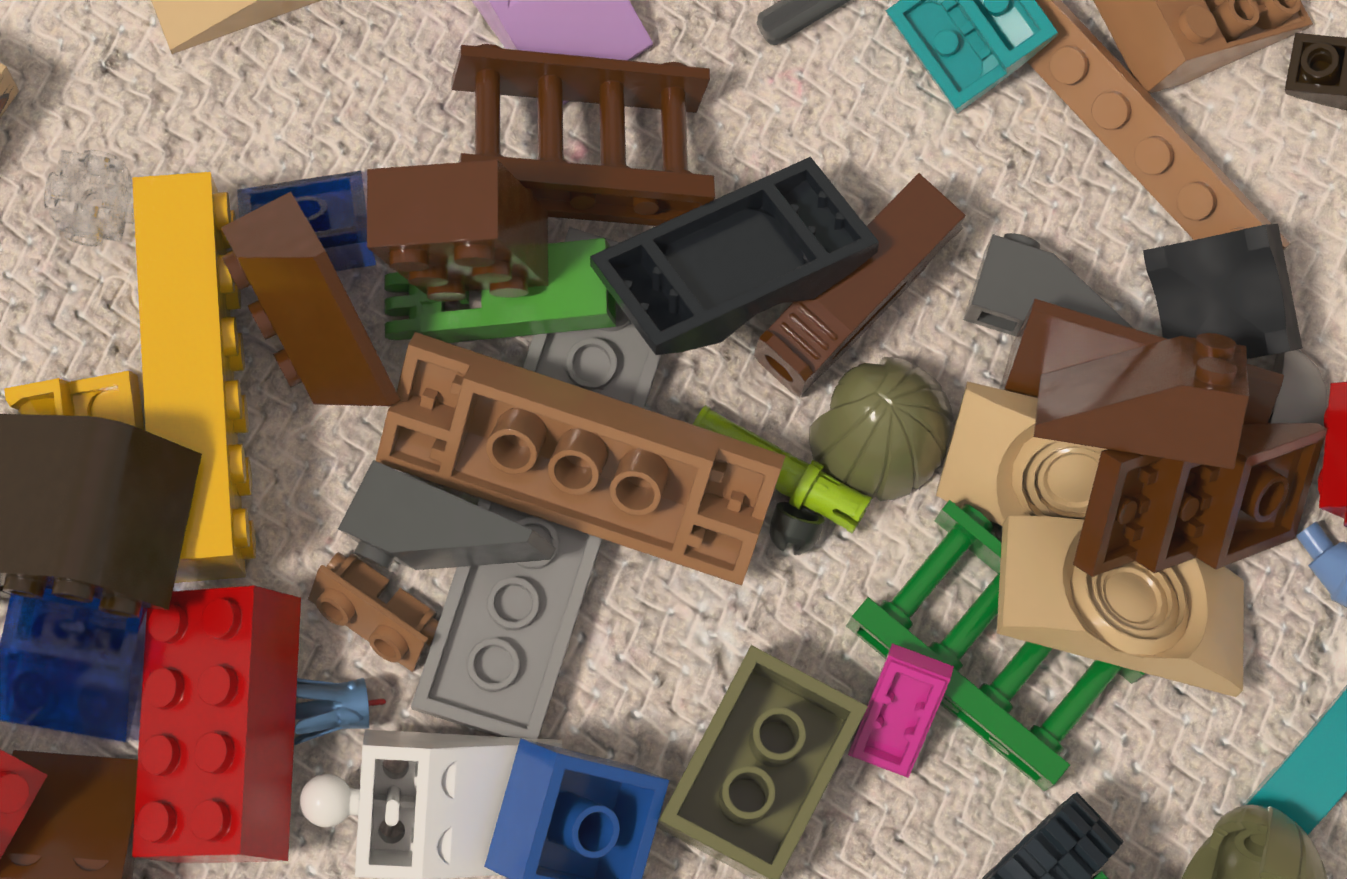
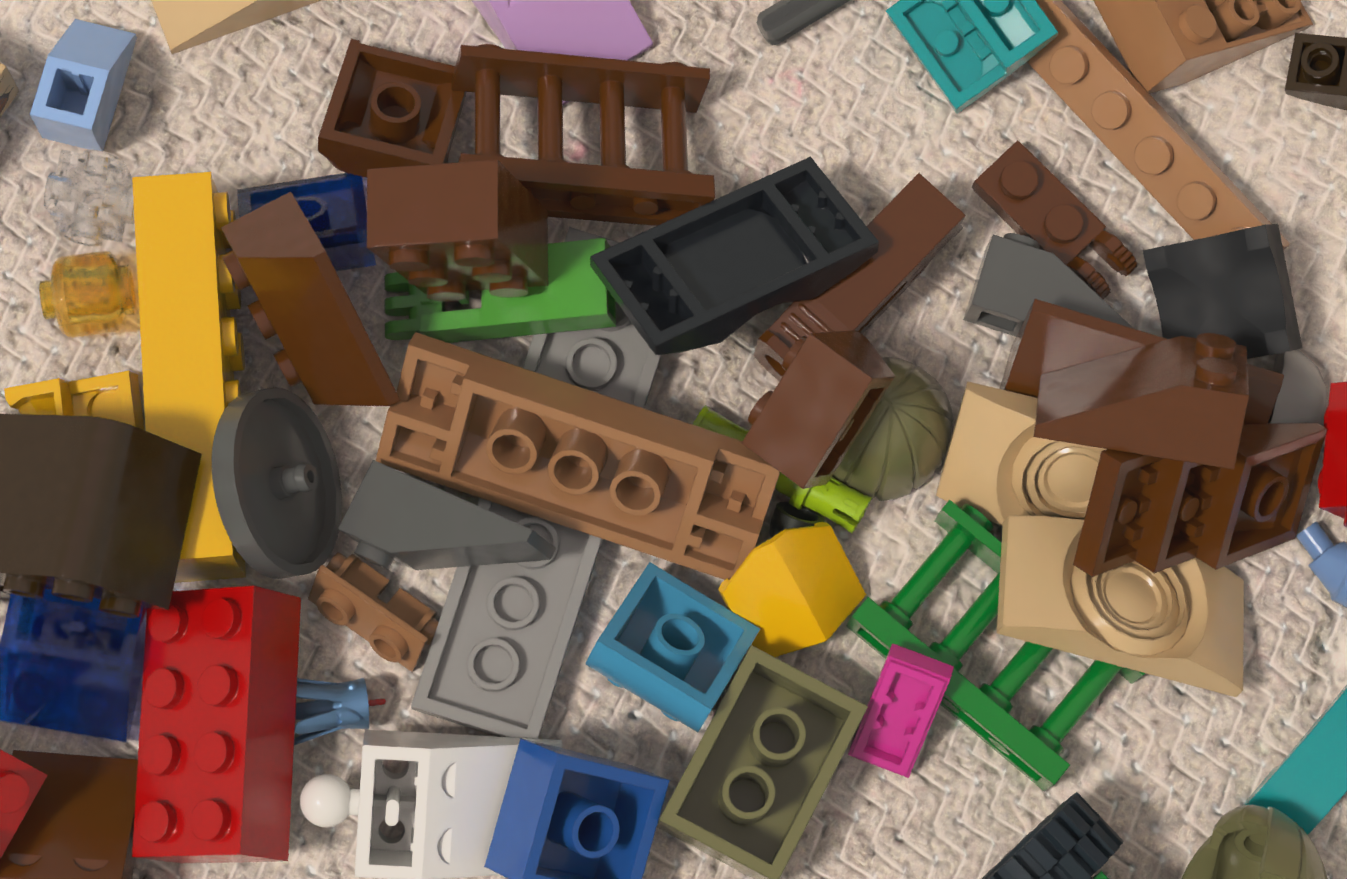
(82, 84): none -> light blue slope
(89, 294): none -> clear yellow head
(276, 483): none -> dark grey piece
(389, 111): none -> reddish brown slope
(672, 647): none -> dark azure brick
(794, 589): none -> yellow slope
(818, 405): none -> reddish brown slope
(1048, 212): none -> reddish brown hinge

